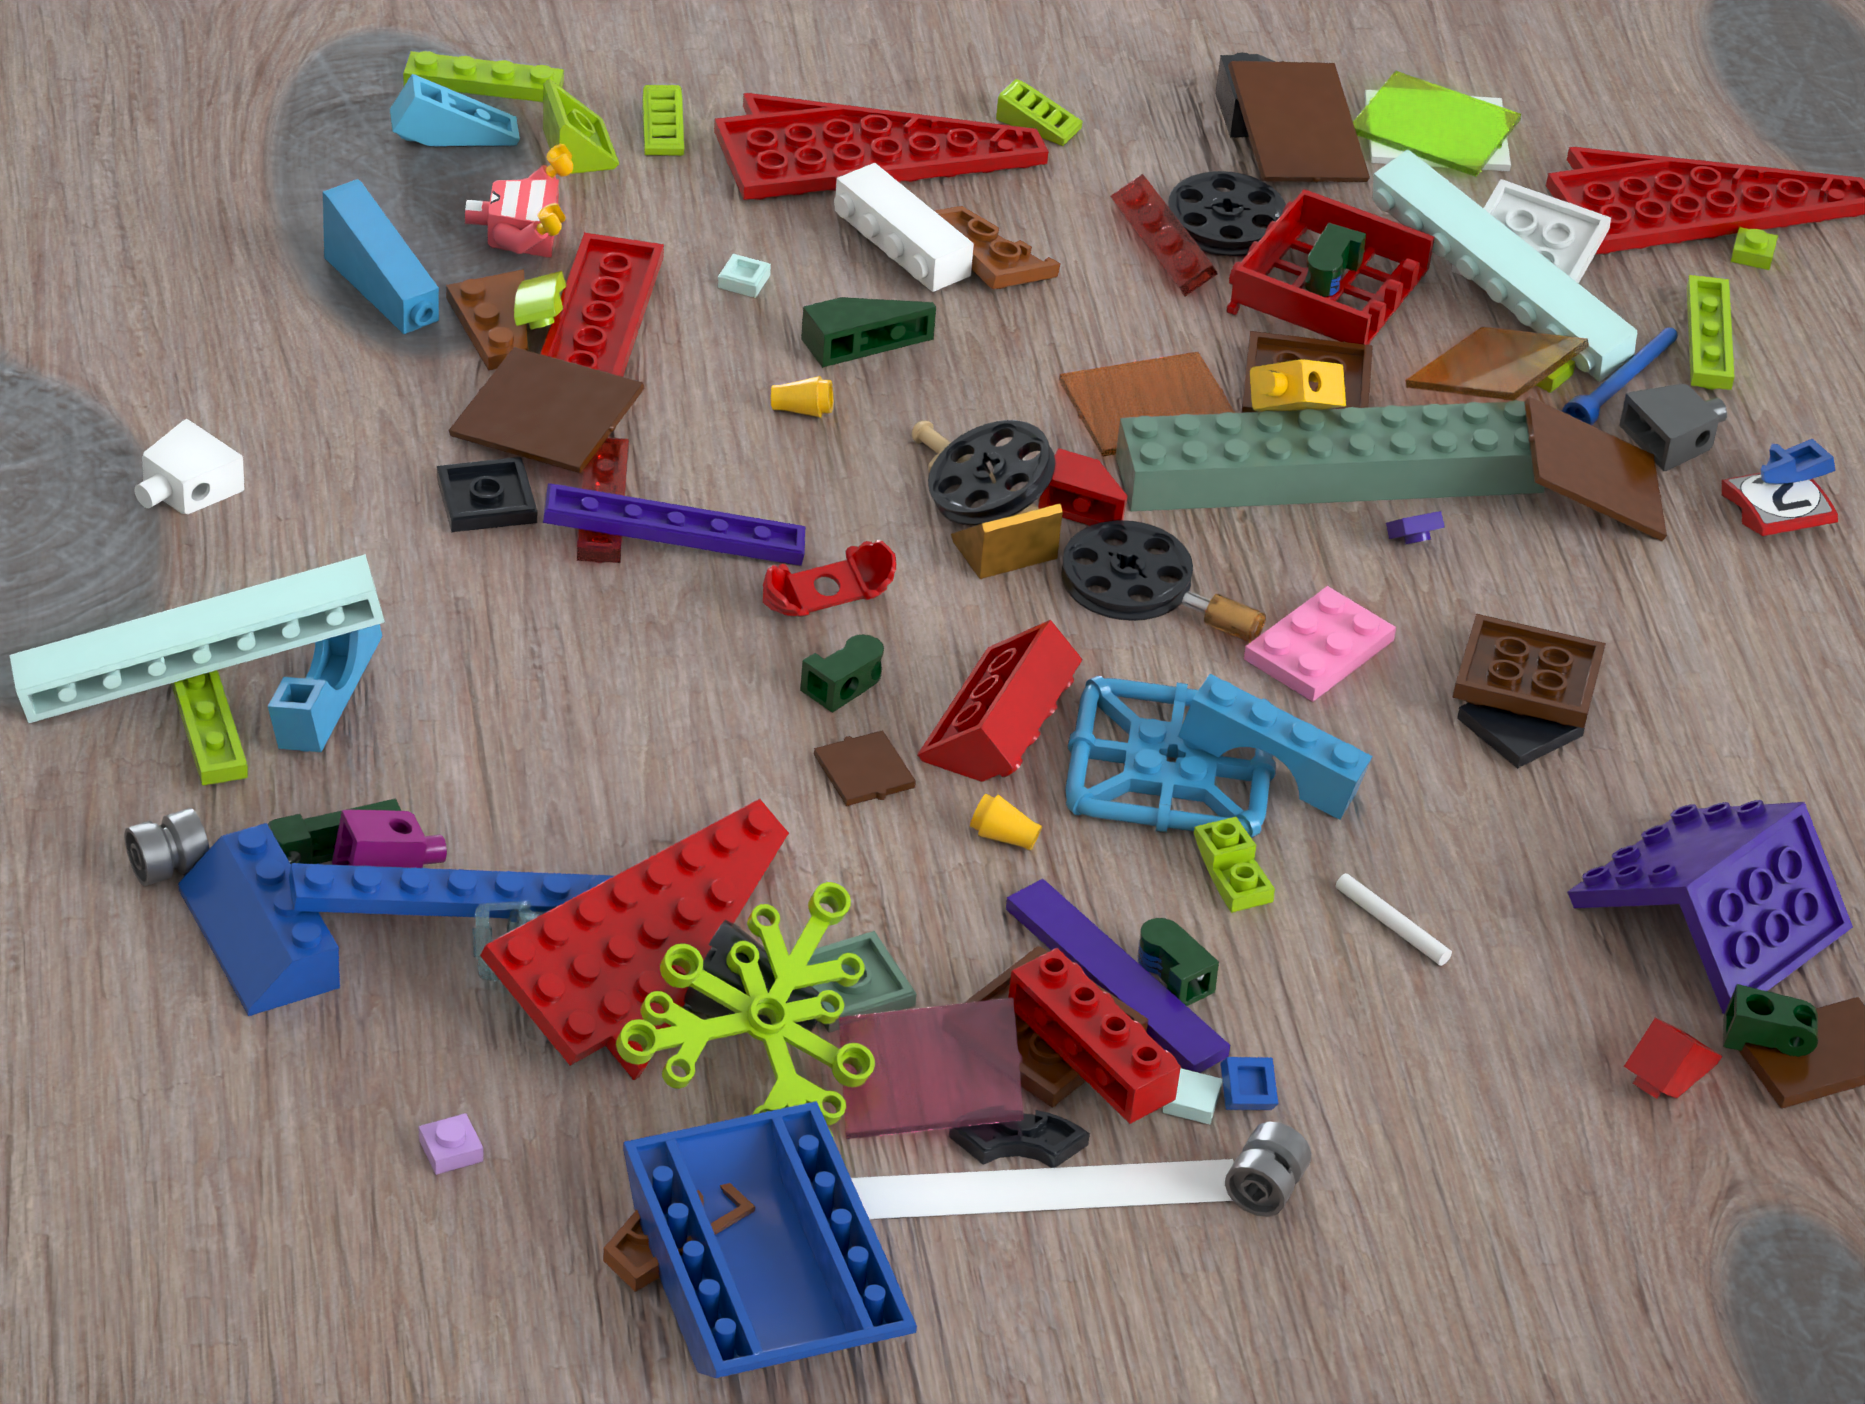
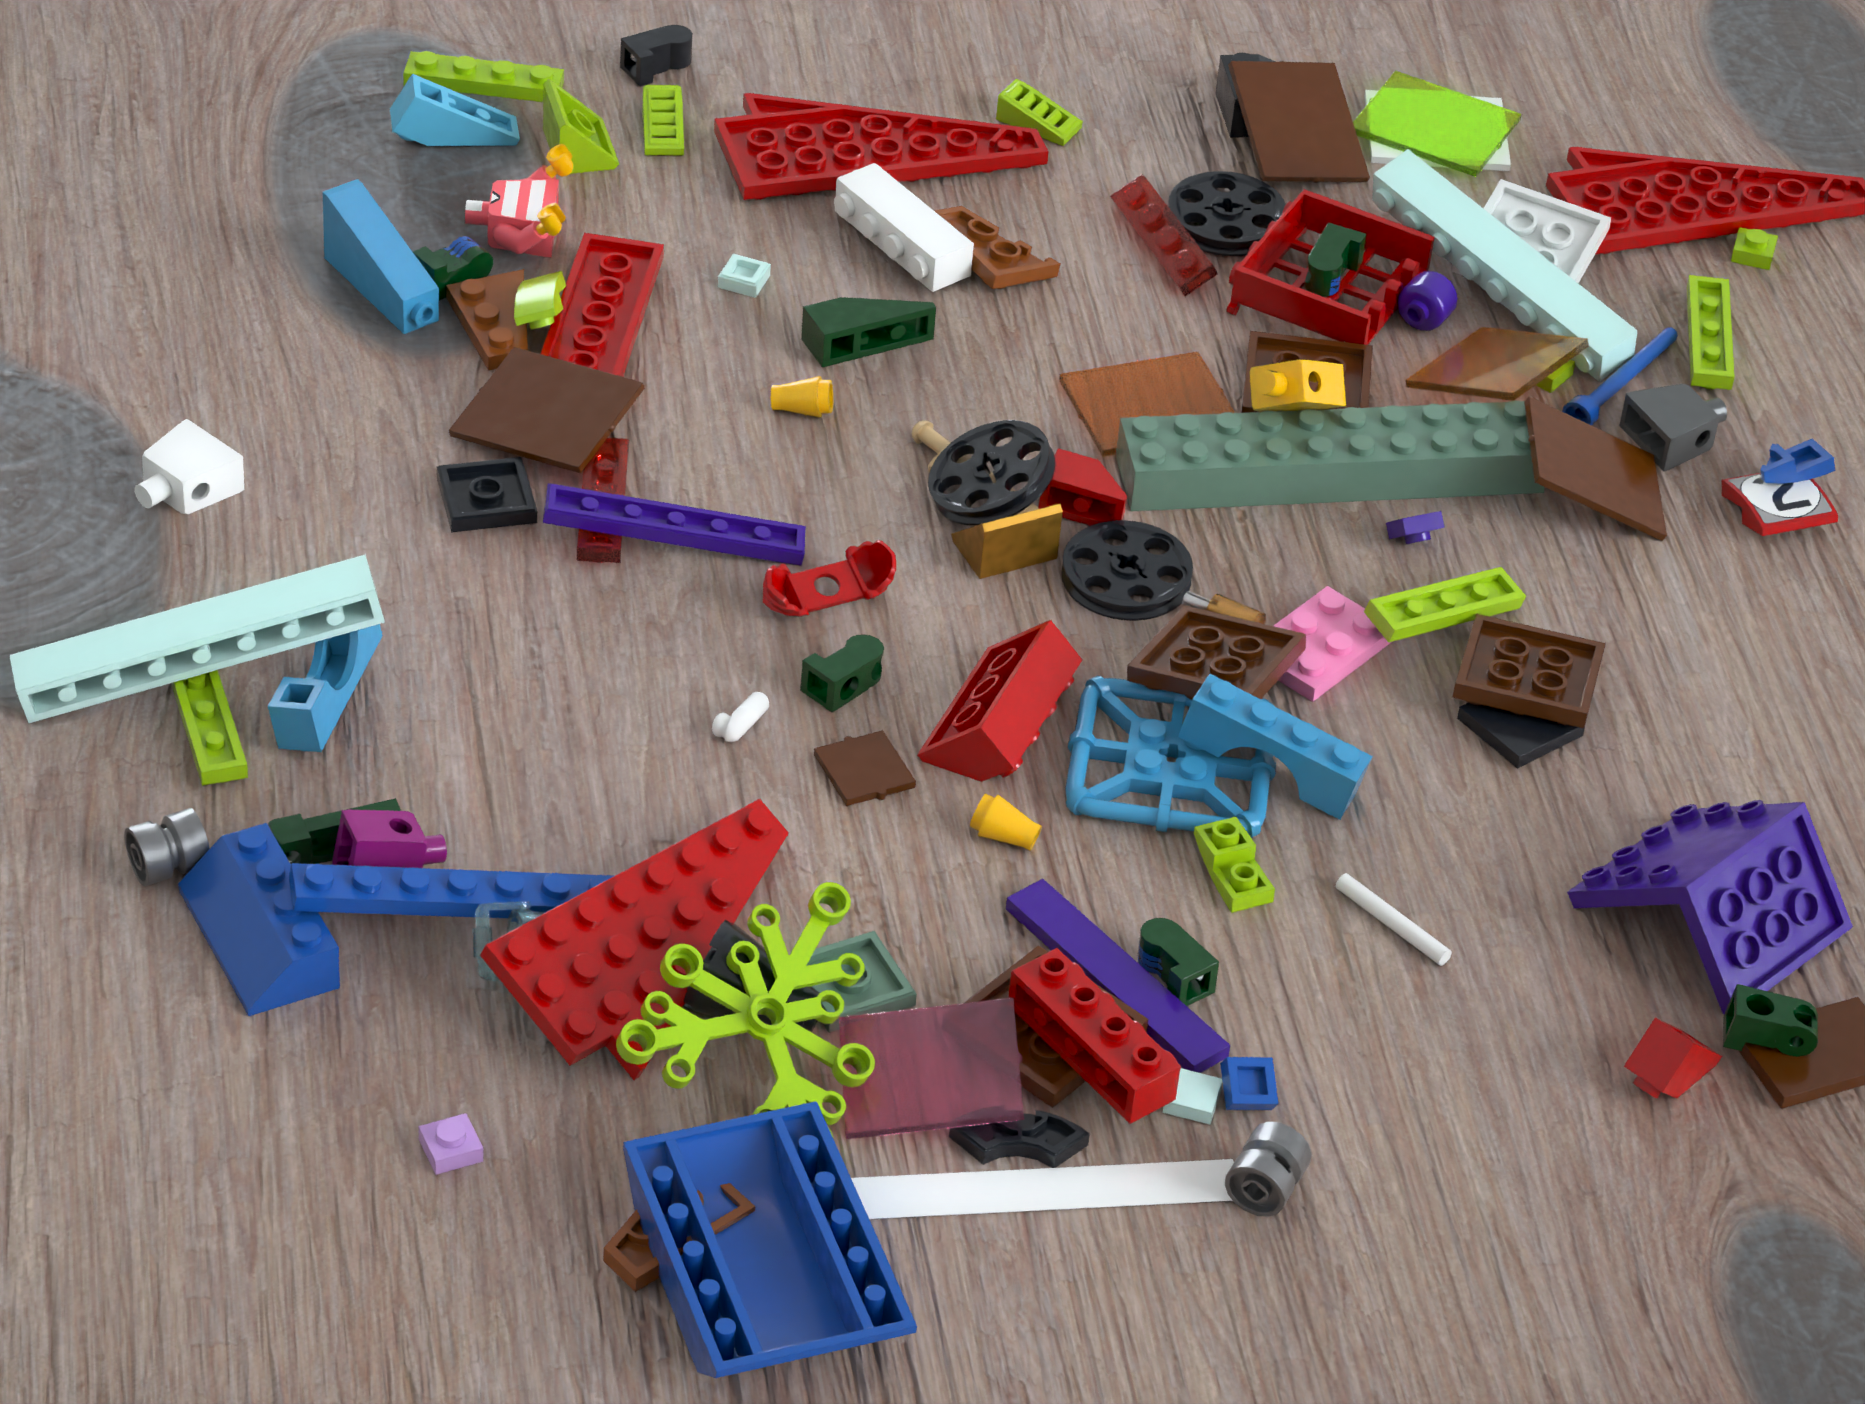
(456, 263): none -> dark green leg
(656, 52): none -> black leg
(742, 719): none -> white arm
(1216, 644): none -> reddish brown plate
(1427, 300): none -> dark purple head
(1444, 604): none -> lime plate

